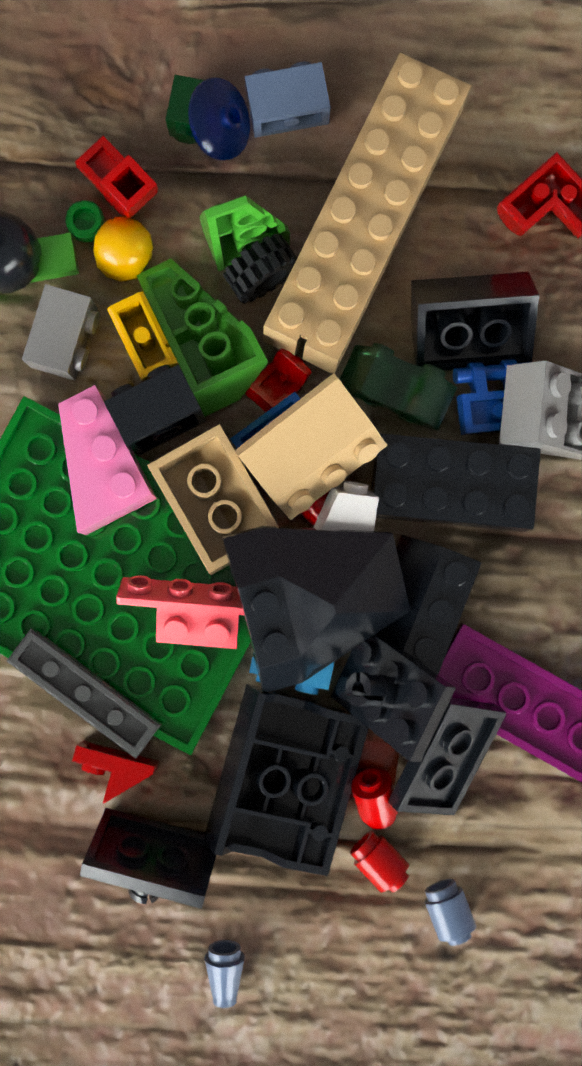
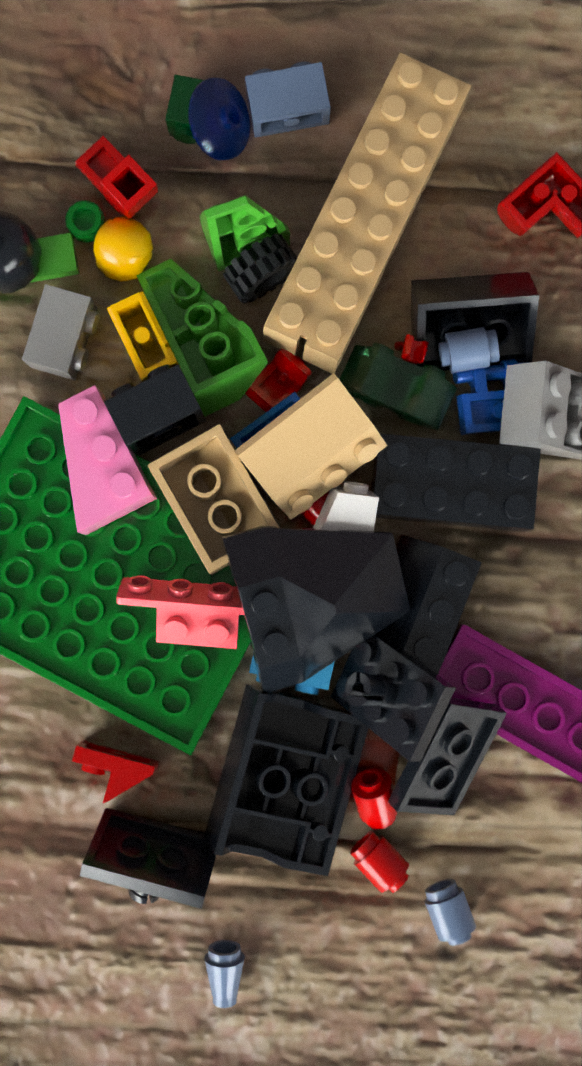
(84, 692): dark grey tile -> none
(412, 350): none -> red hand
(469, 349): none -> sand blue brick

